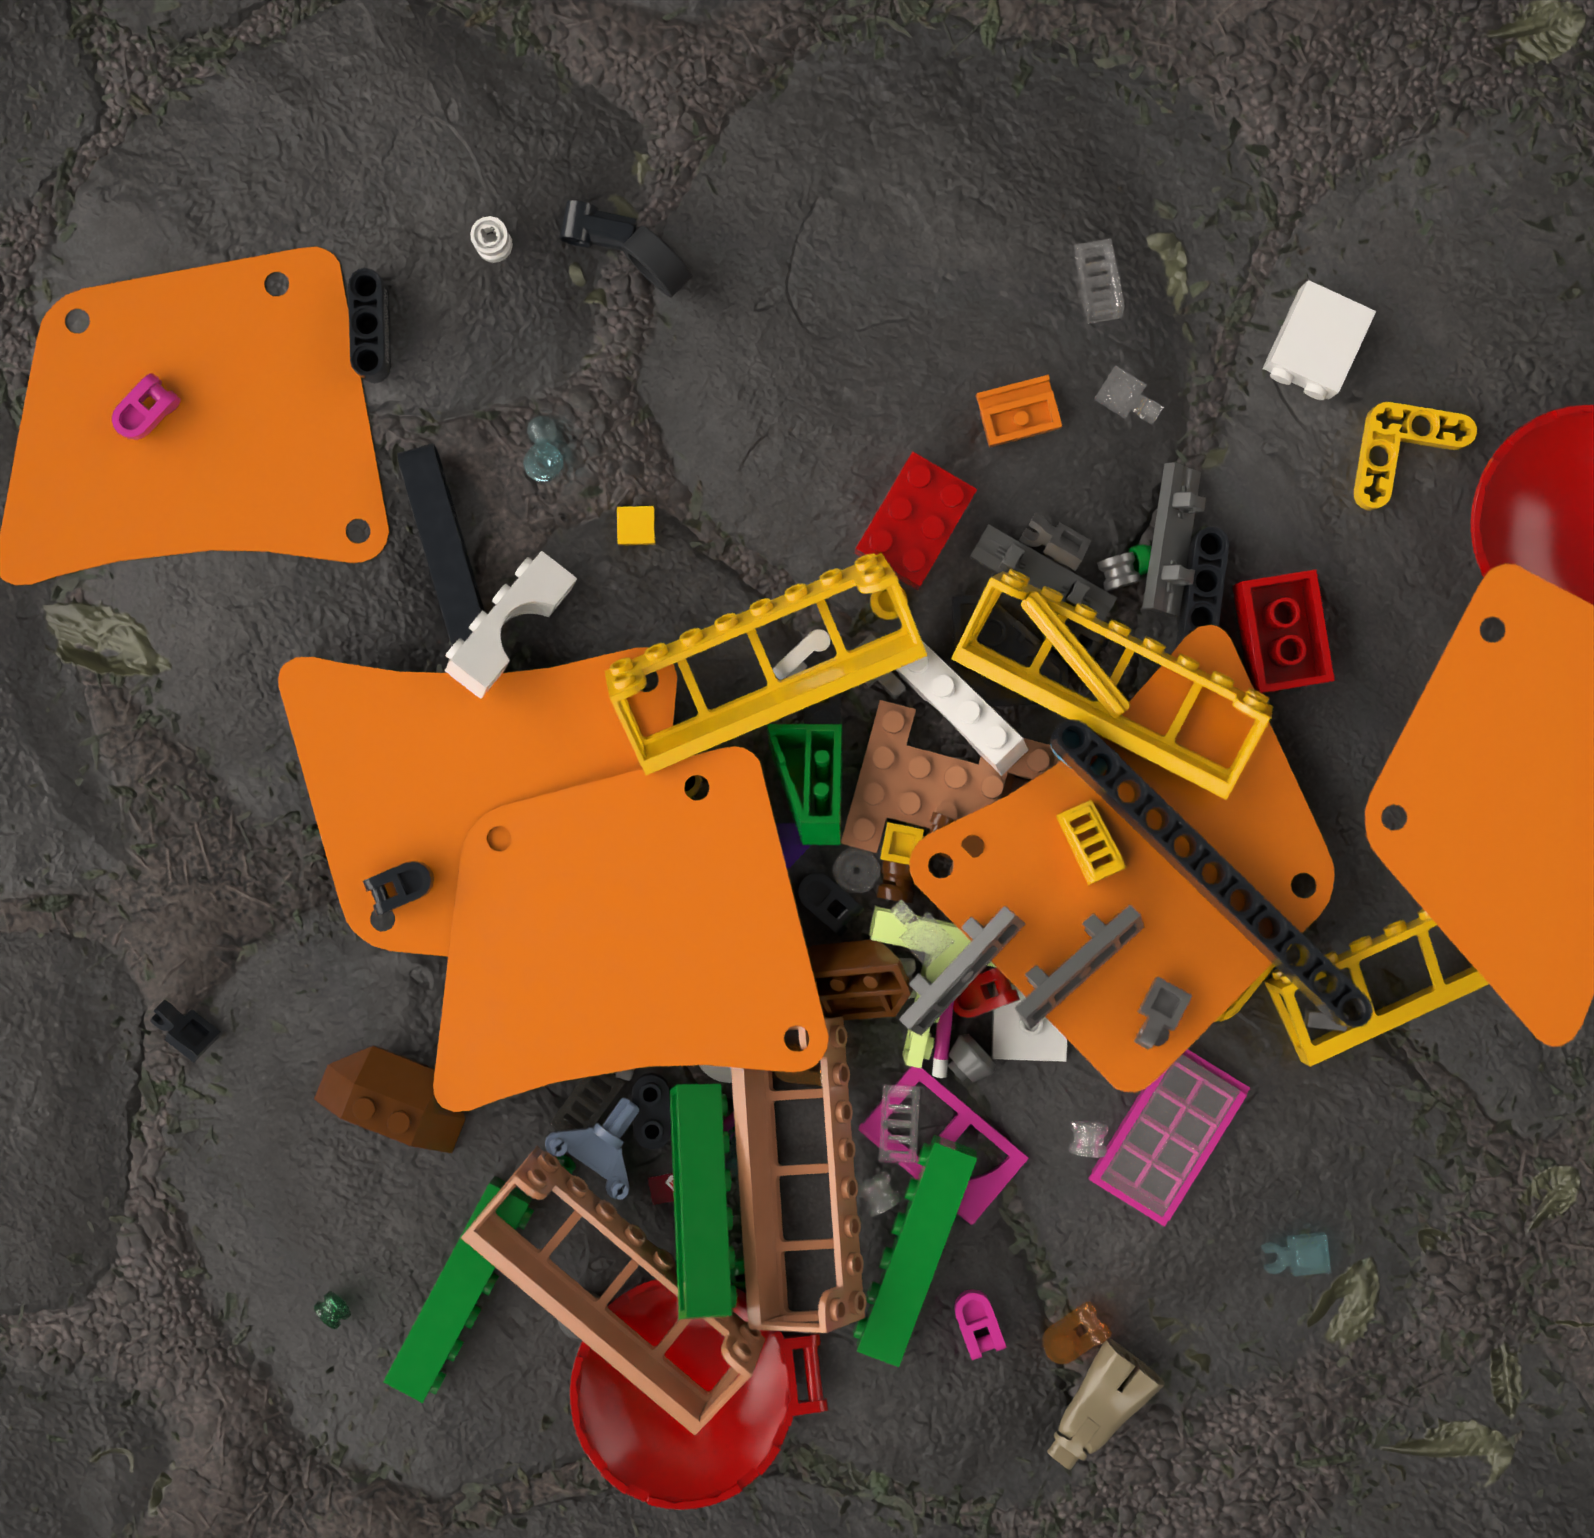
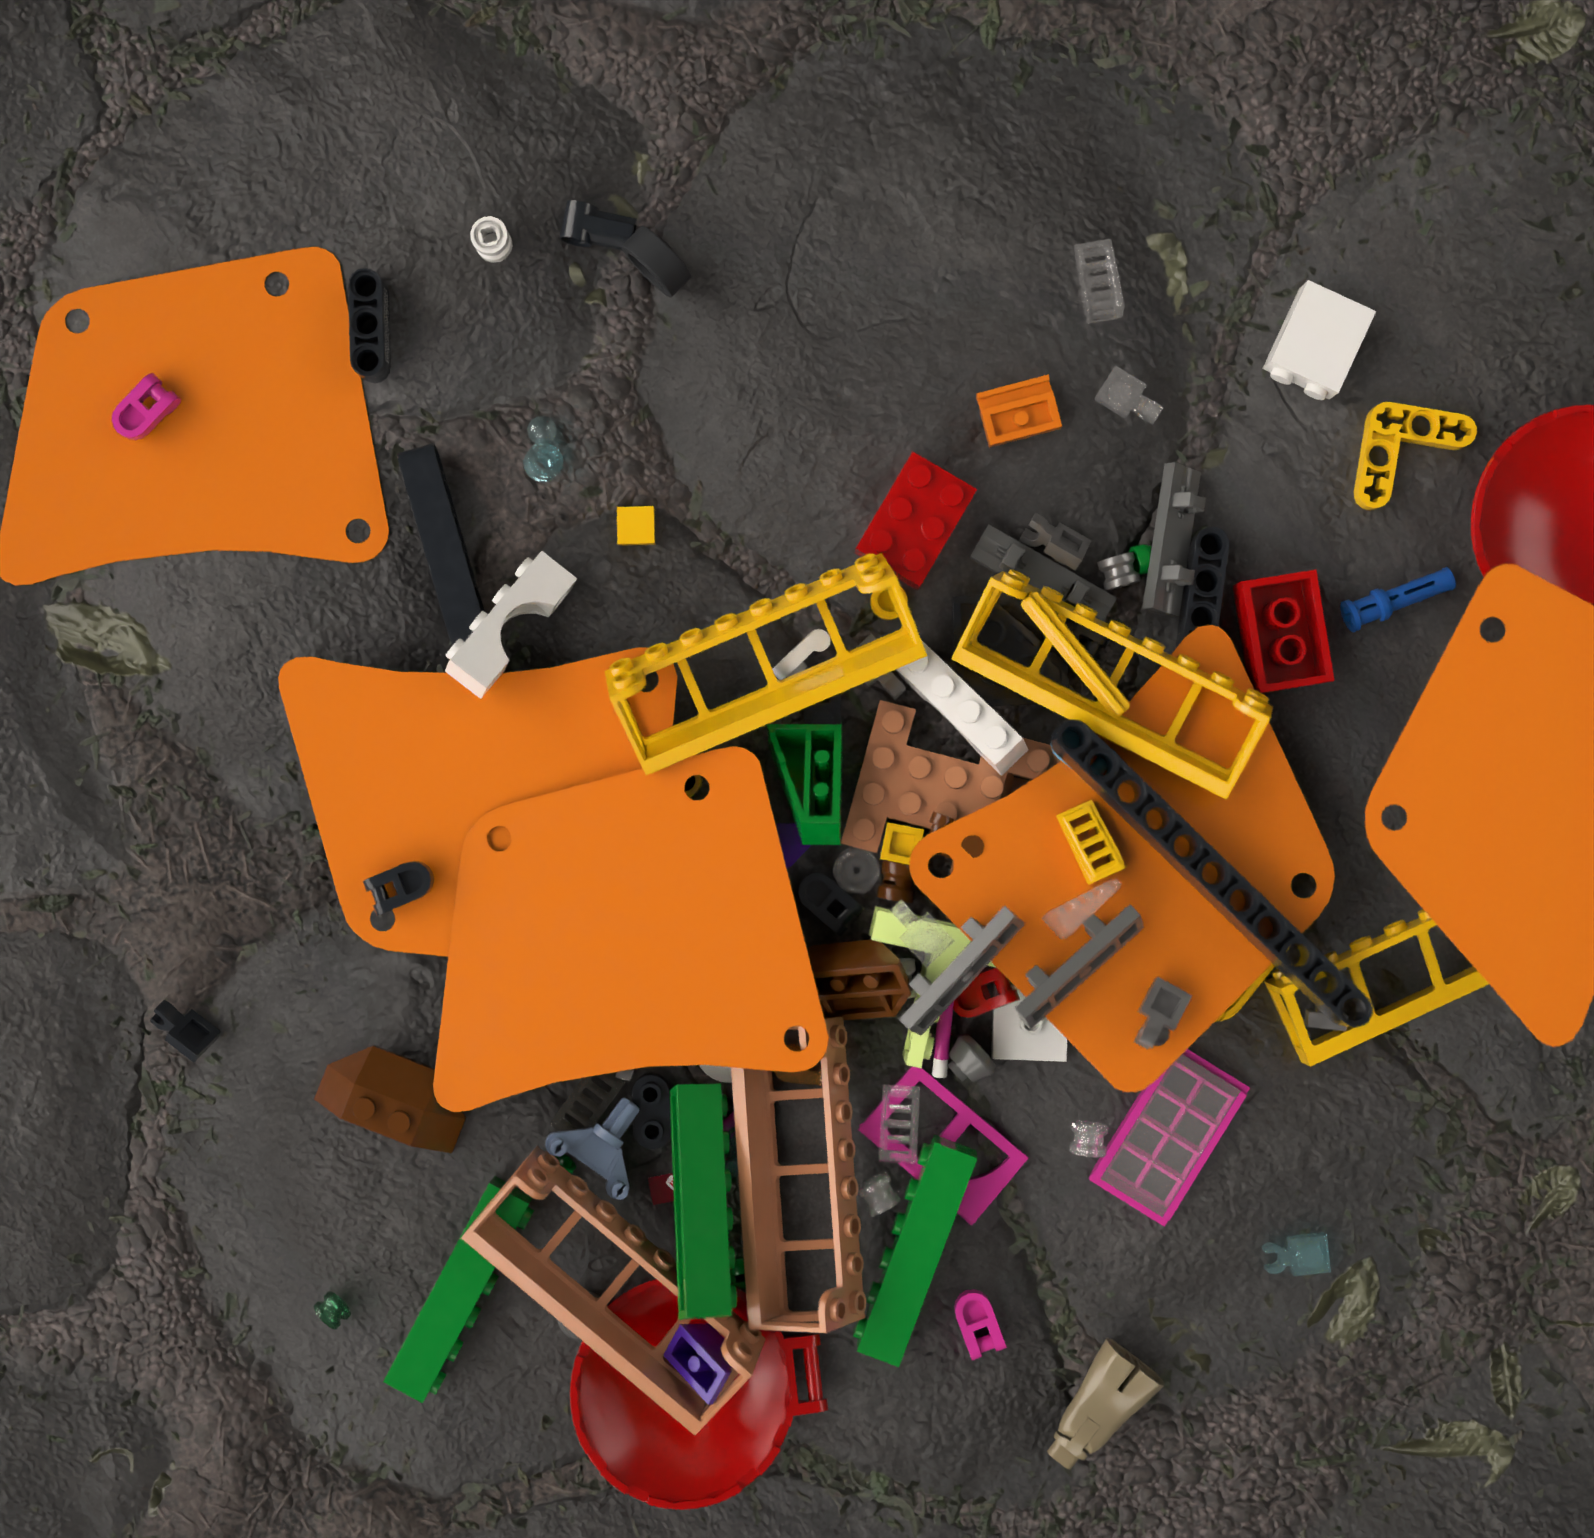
(699, 1359): none -> dark purple slope
(1063, 1343): clear orange plate -> none
(1073, 914): none -> clear slope
(1382, 603): none -> blue pin

